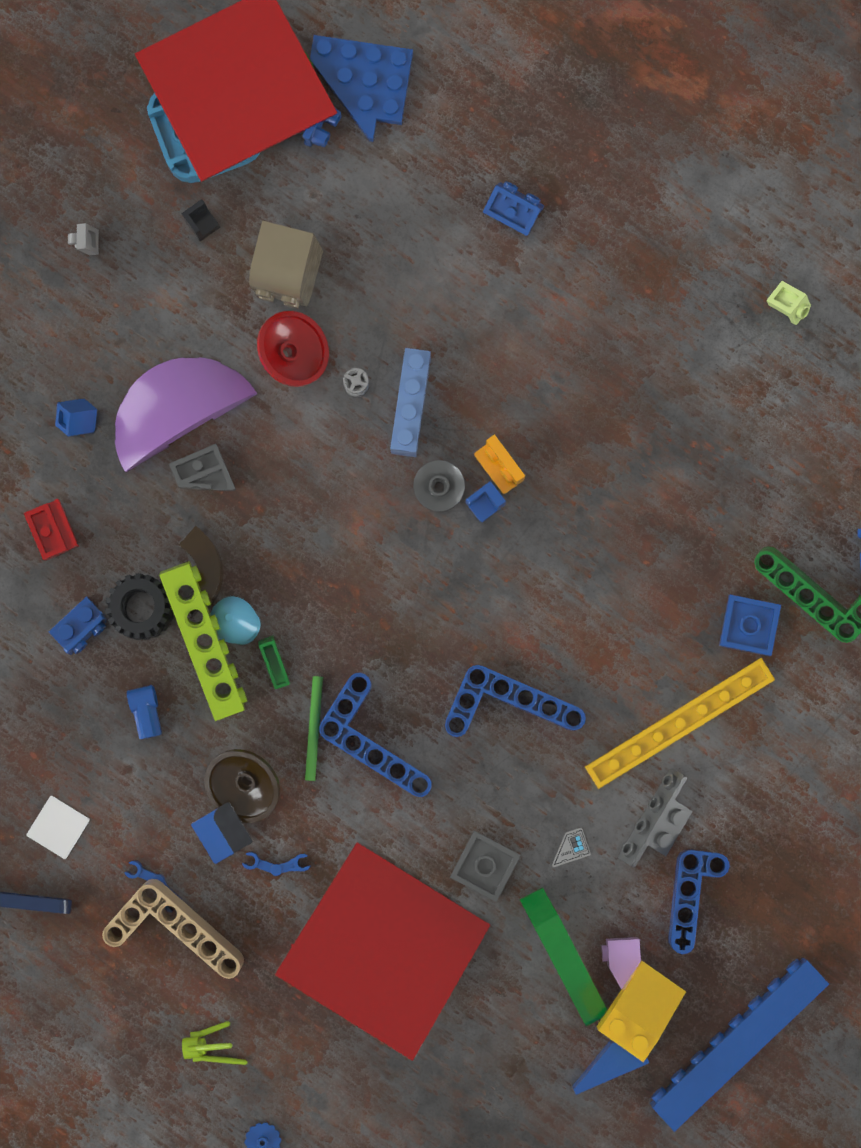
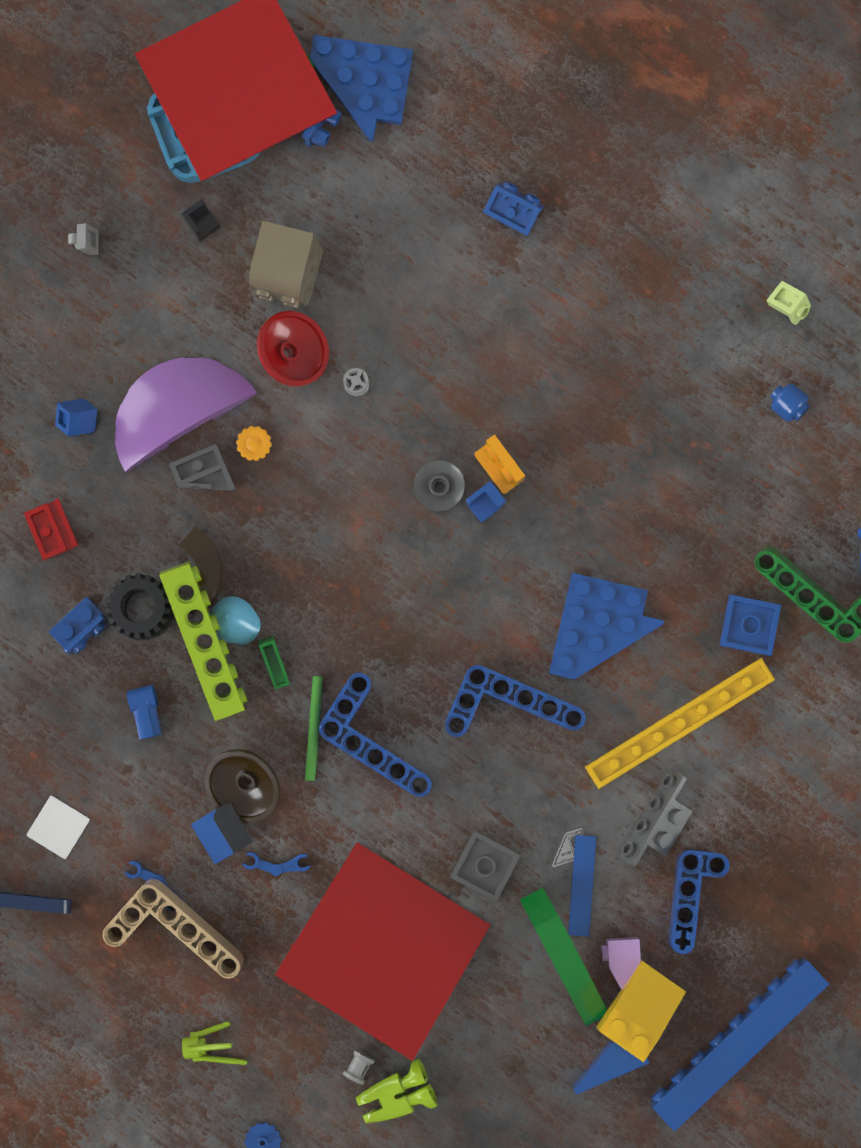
(253, 443): none -> light orange piece
(358, 1067): none -> light grey bush
(394, 1095): none -> lime piece
(410, 402): medium blue brick -> none
(582, 885): none -> blue sticker
(597, 624): none -> blue wing
(789, 402): none -> blue head

